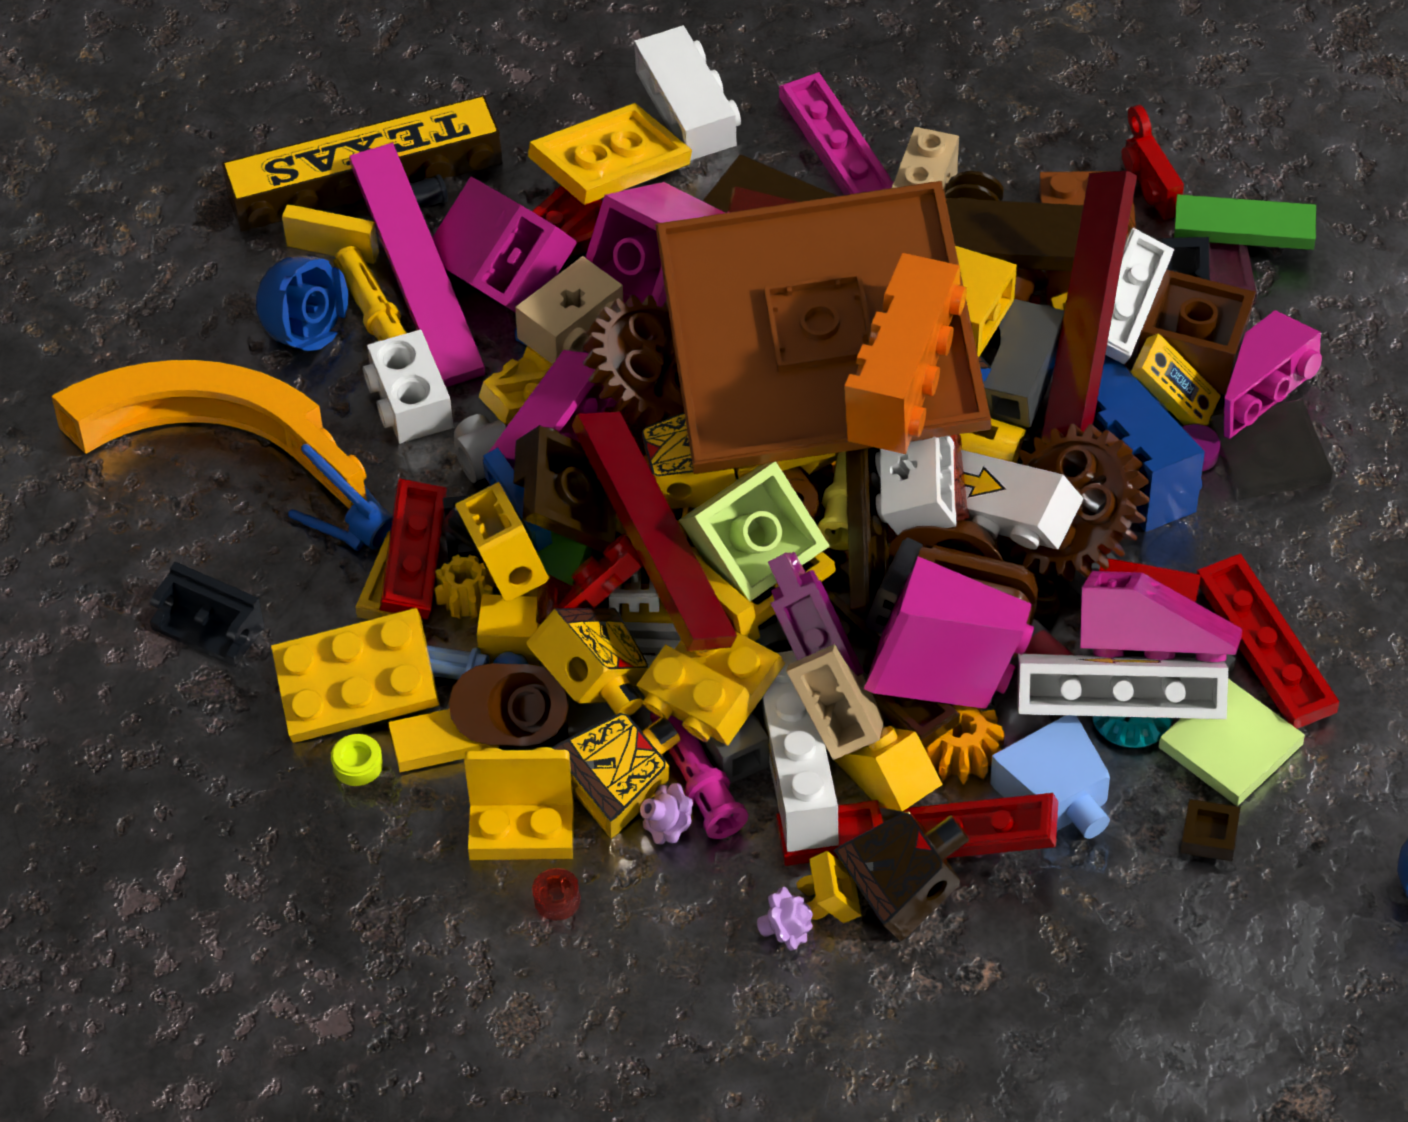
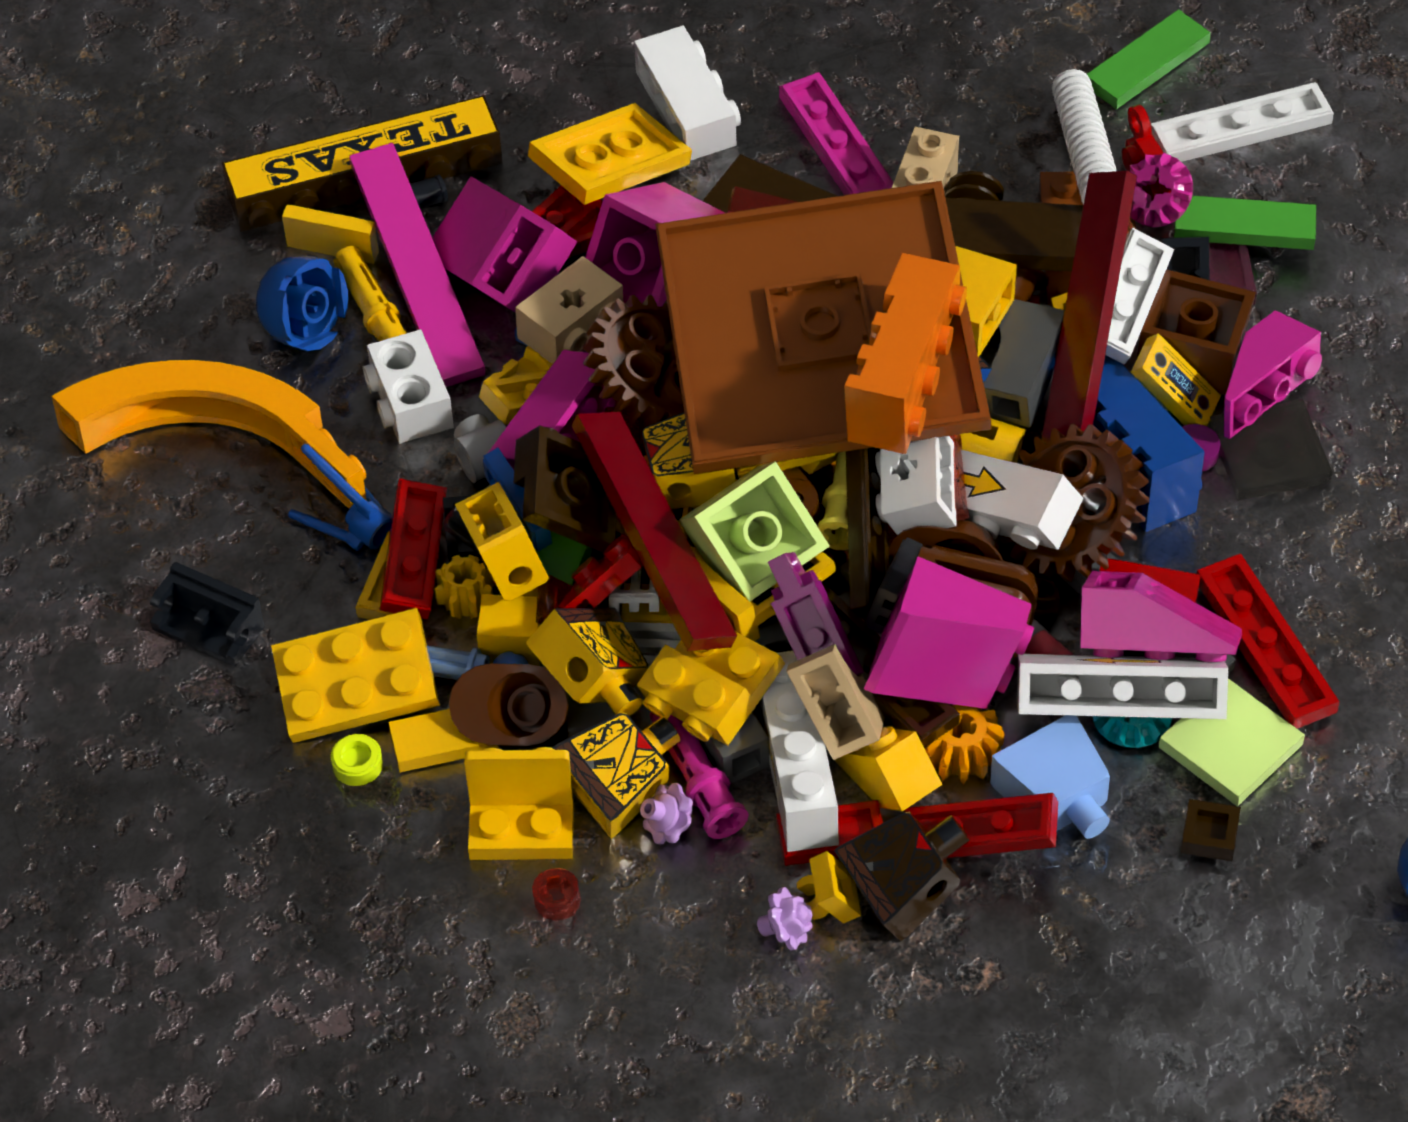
(1082, 126): none -> white piece
(1148, 58): none -> bright green tile
(1167, 206): none -> dark pink gear
(1243, 122): none -> white tile

